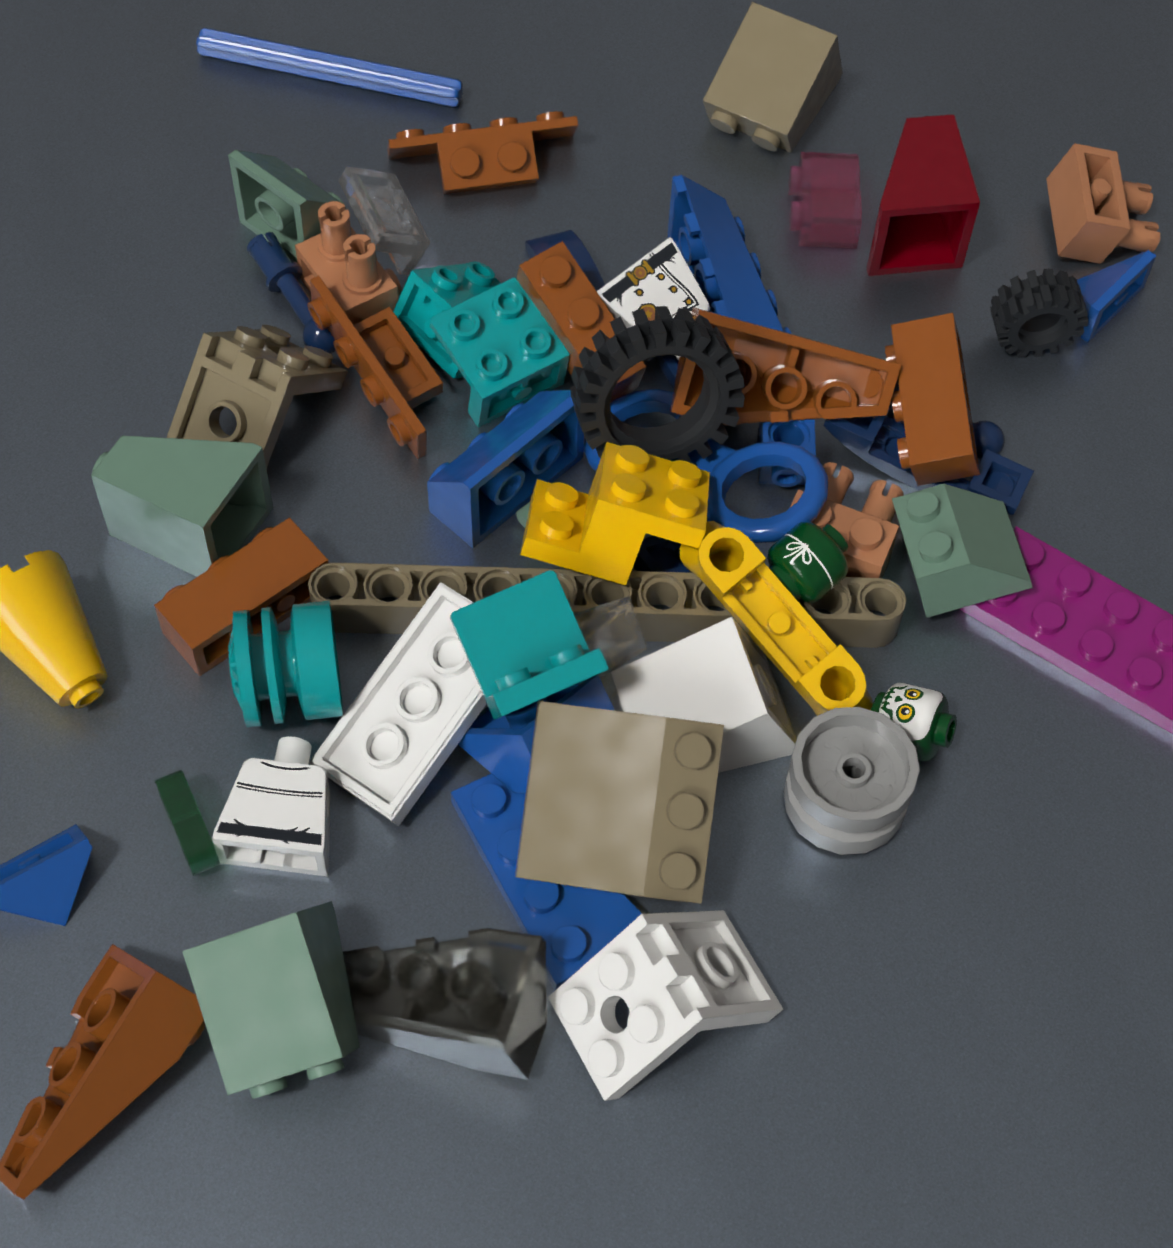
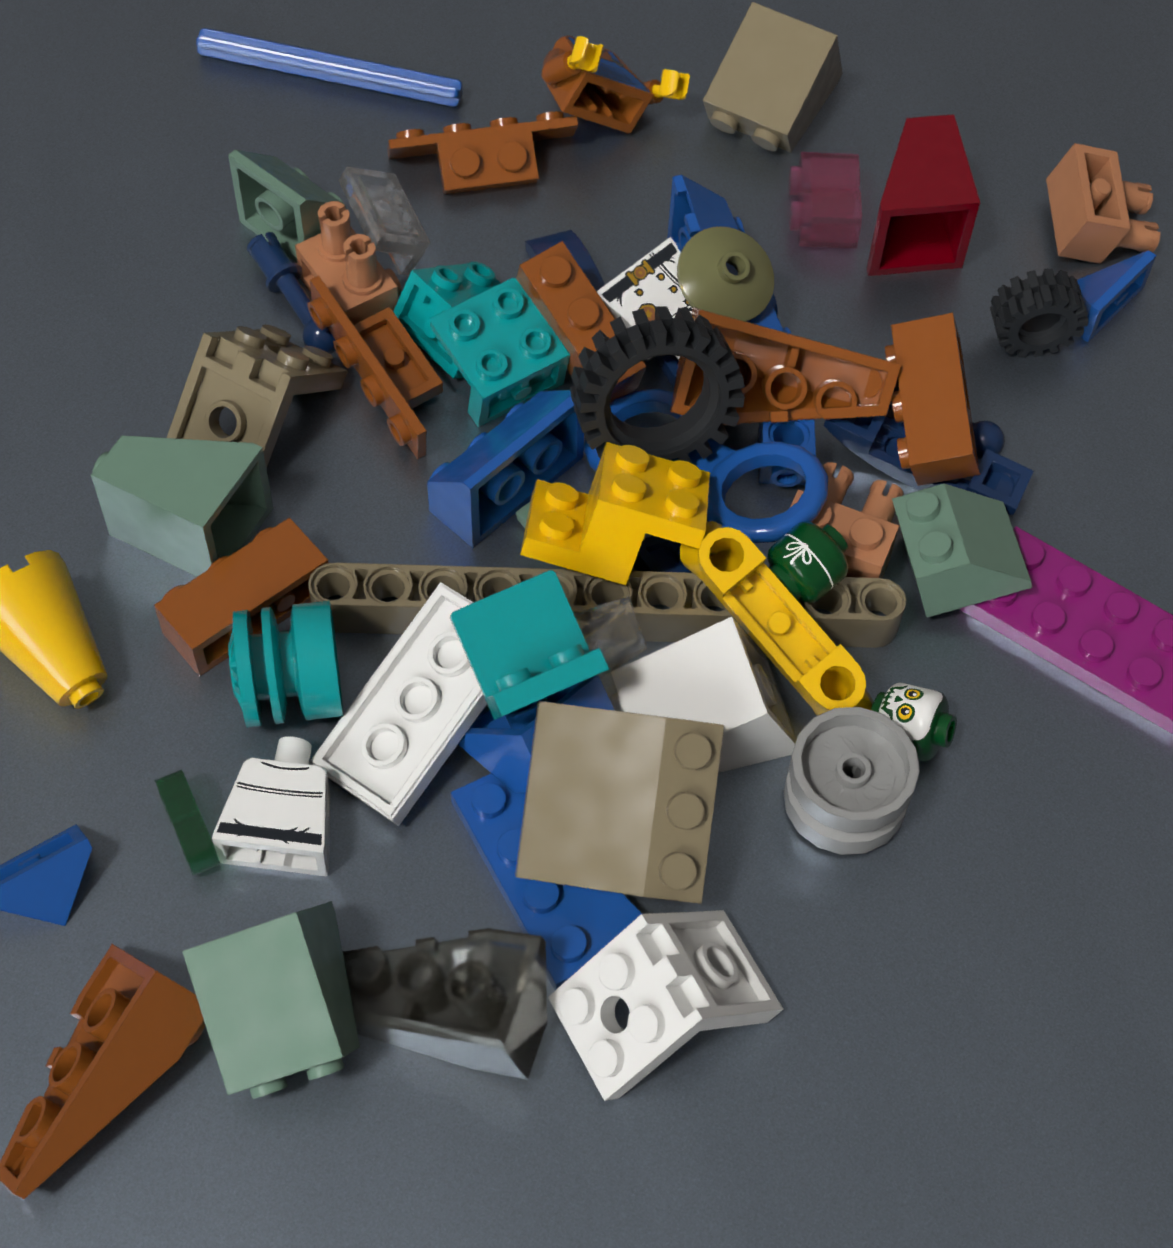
(601, 87): none -> dark orange torso
(712, 287): none -> olive dish

